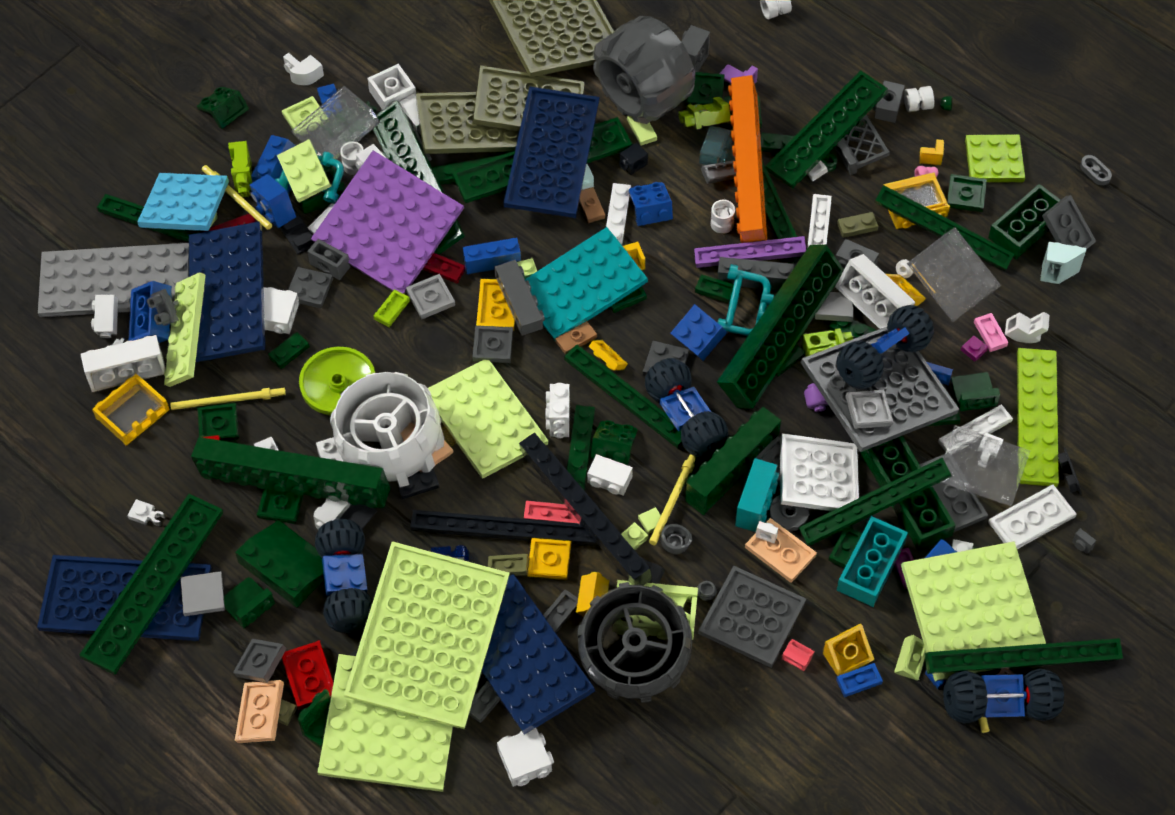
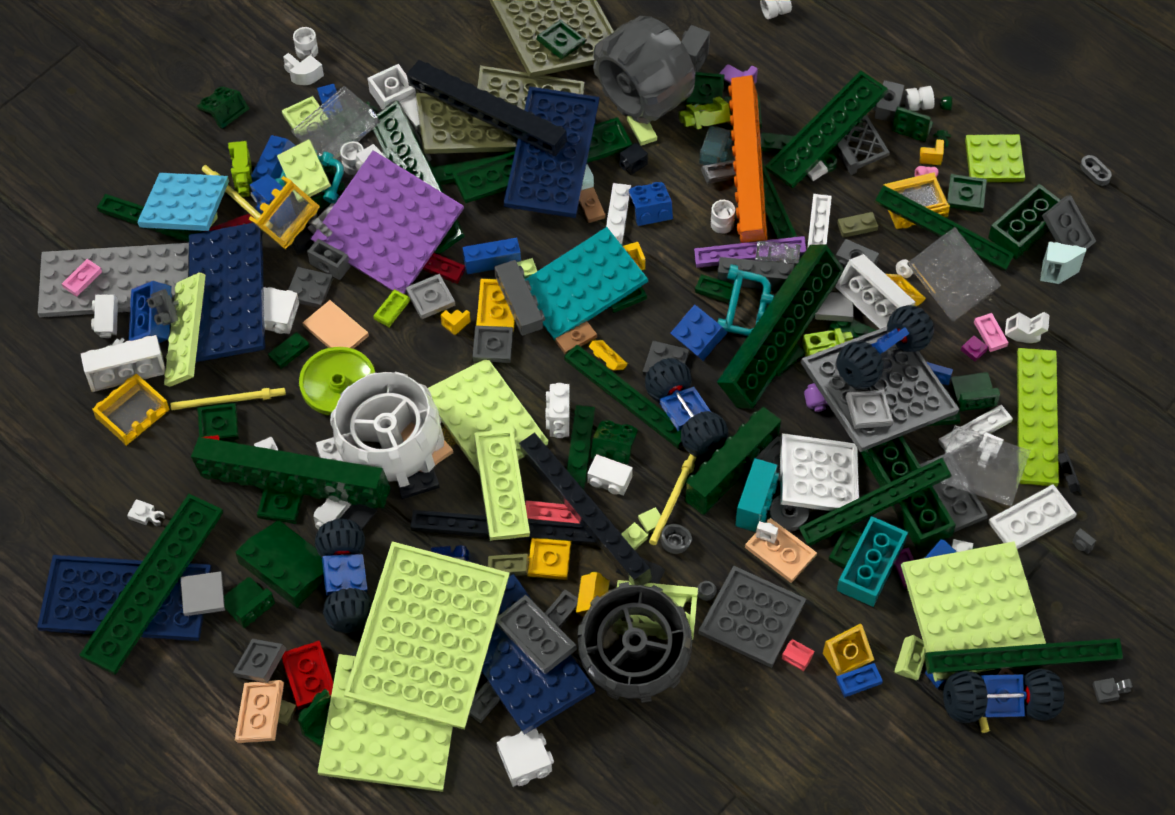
(82, 277): none -> bright pink plate
(286, 214): none -> window
(305, 42): none -> white wheel
(317, 223): none -> light grey hinge
(335, 327): none -> light nougat tile
(456, 321): none -> yellow panel
(487, 107): none -> black brick
(501, 485): none -> yellowish green plate
(535, 634): none -> dark grey plate
(561, 39): none -> dark green tile
(777, 252): none -> clear brick
(912, 124): none -> dark green bracket
(942, 135): none -> dark green plate
(1108, 690): none -> dark grey plate

